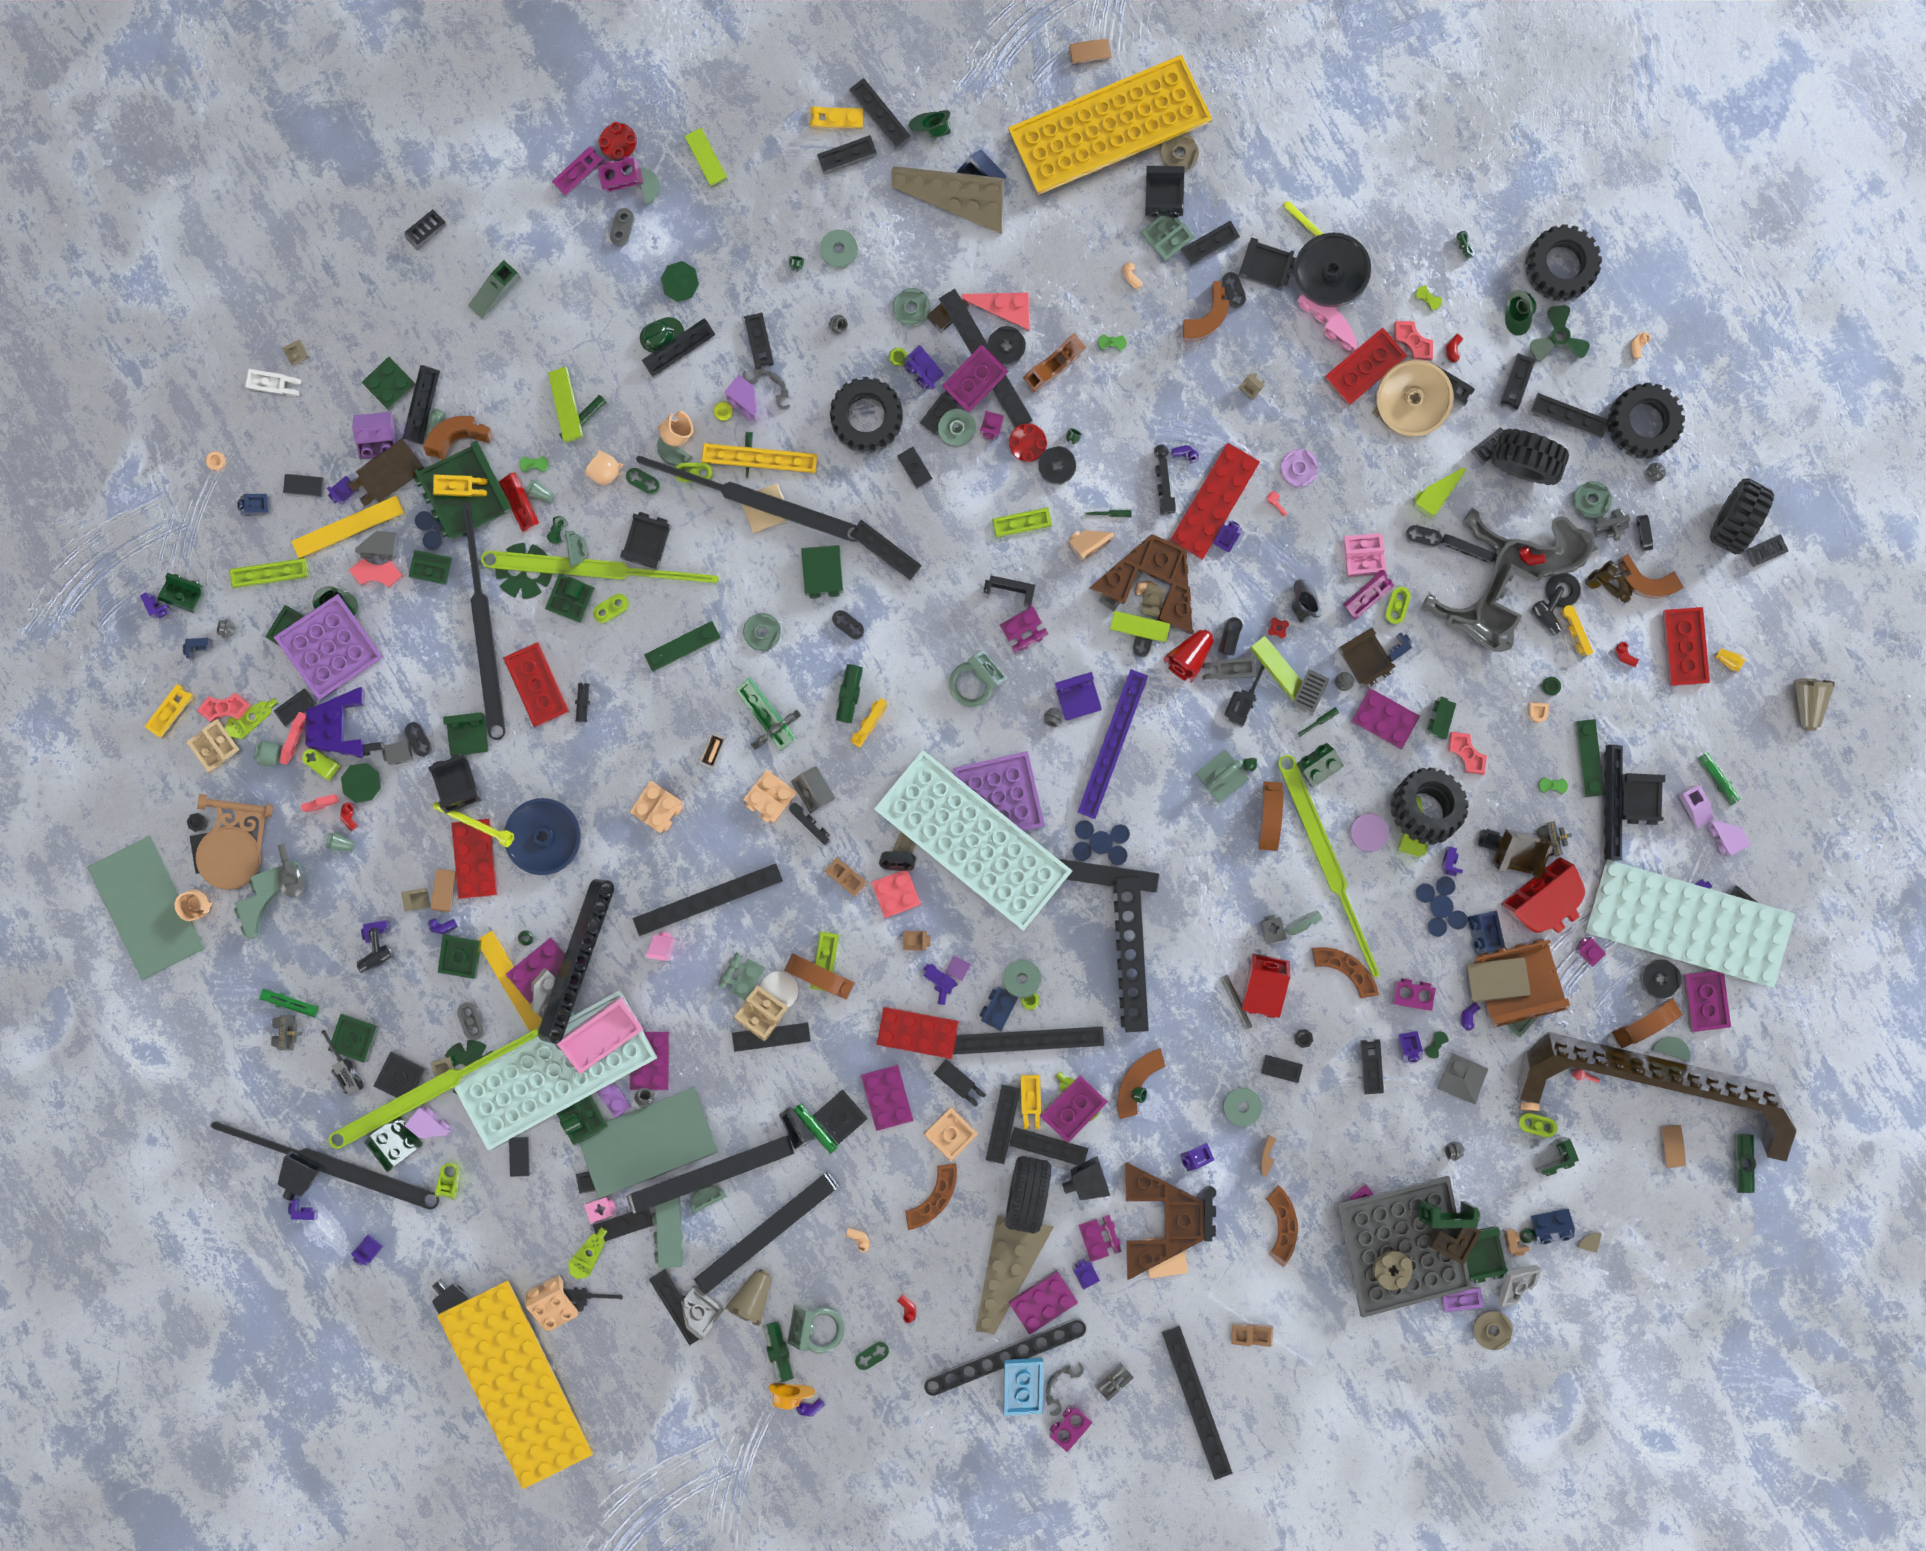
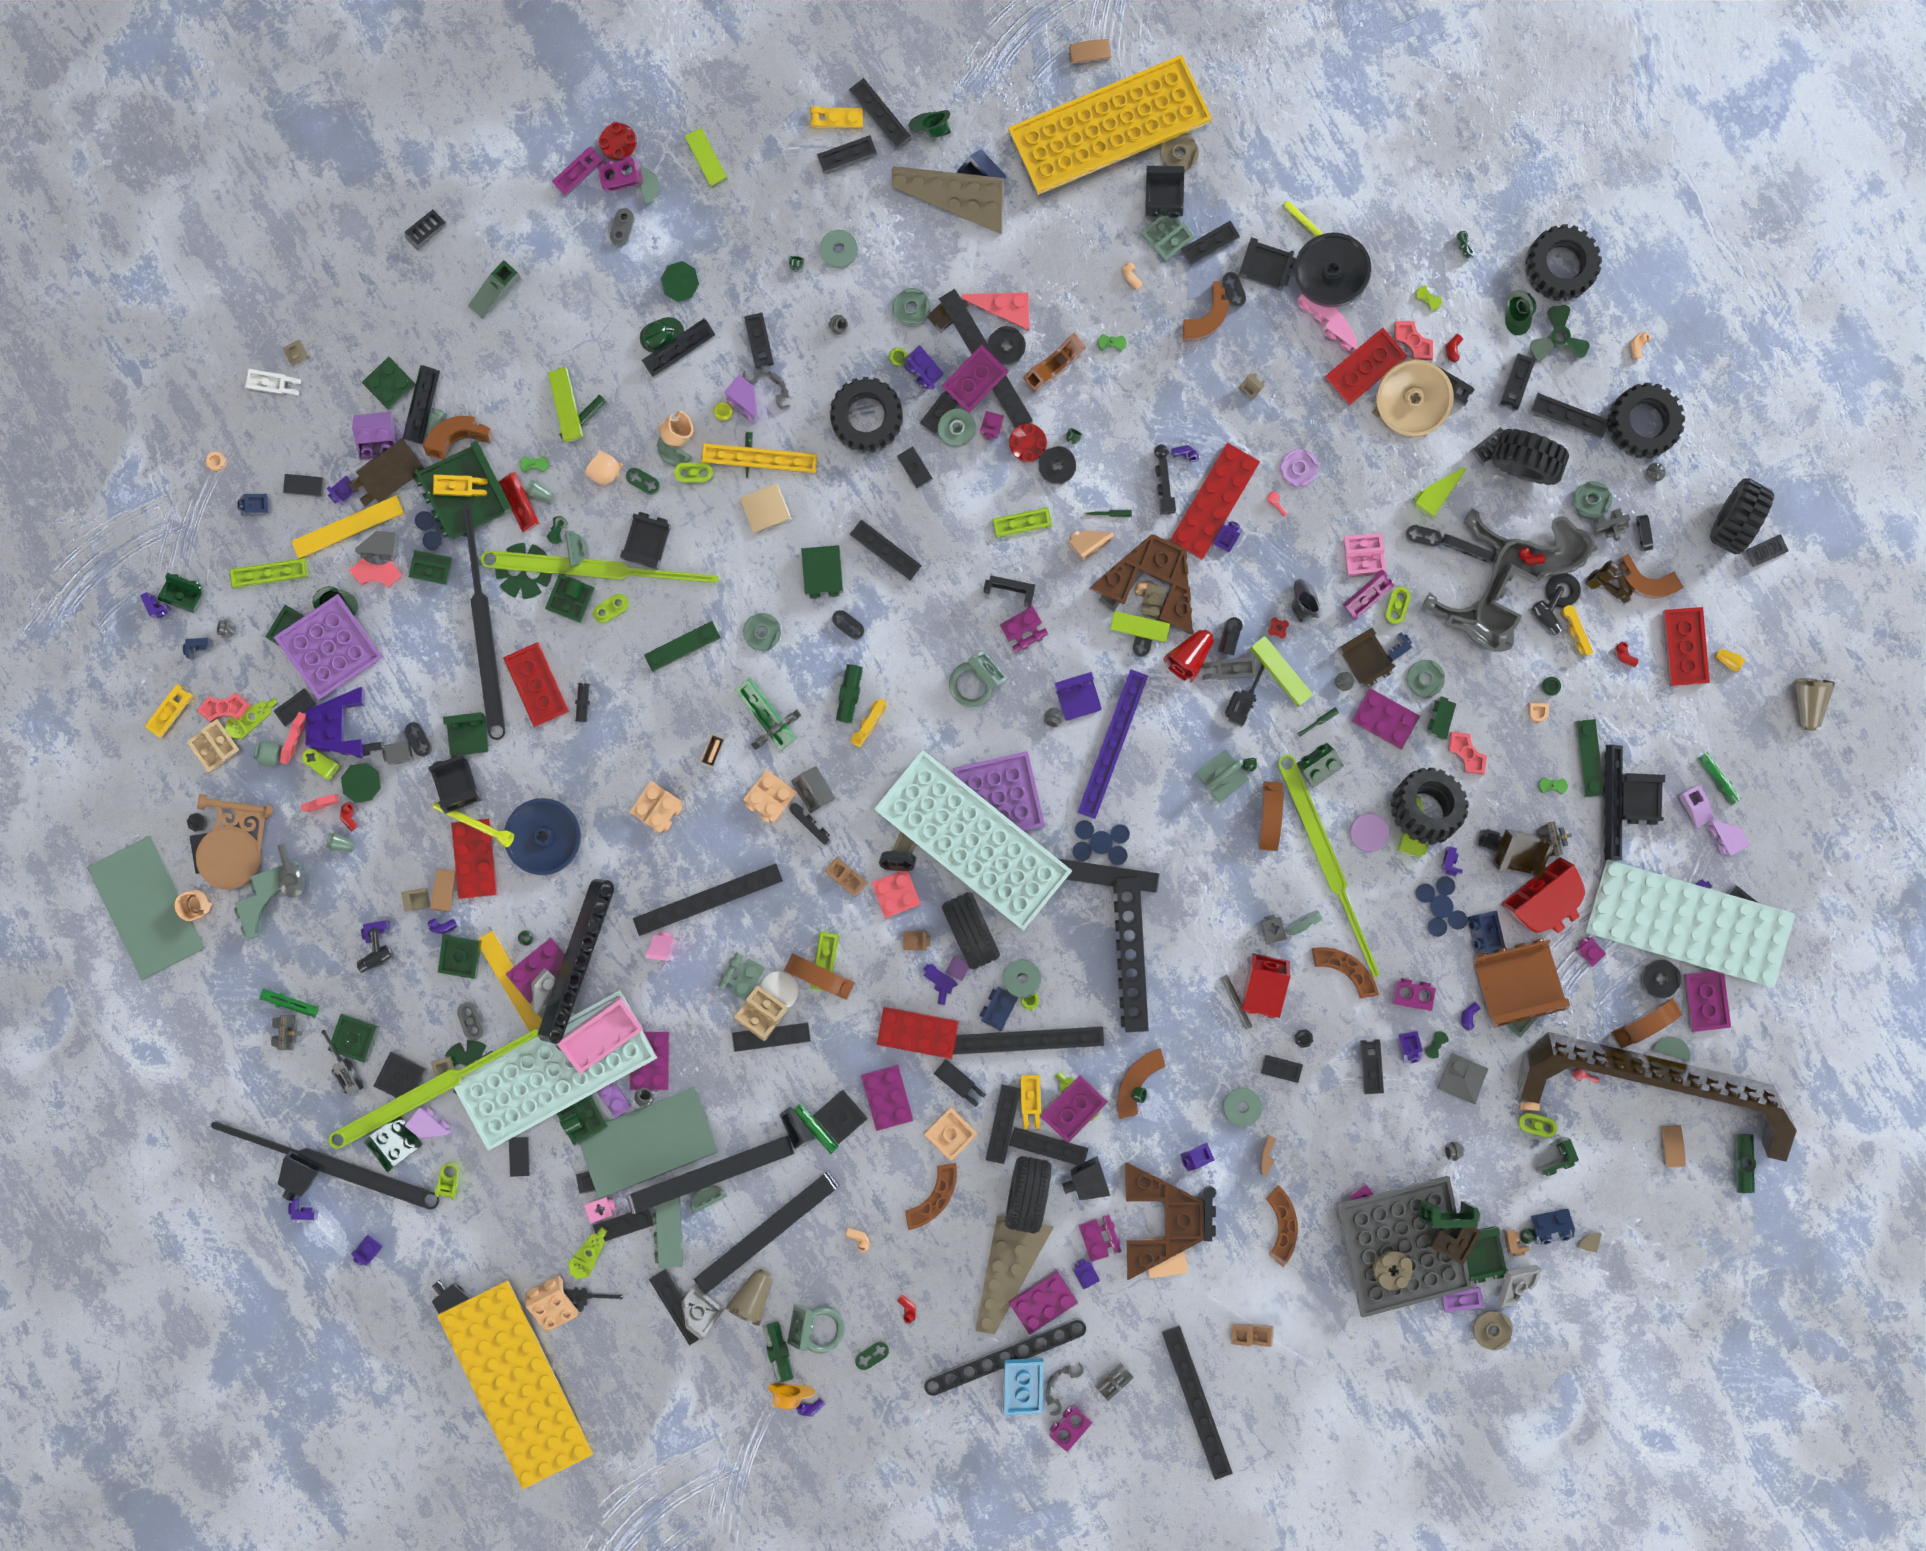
(764, 502): black piece -> none
(970, 930): none -> black tyre
(1311, 691): dark grey panel -> none
(1414, 678): none -> sand green tile
(1498, 980): dark tan tile -> none

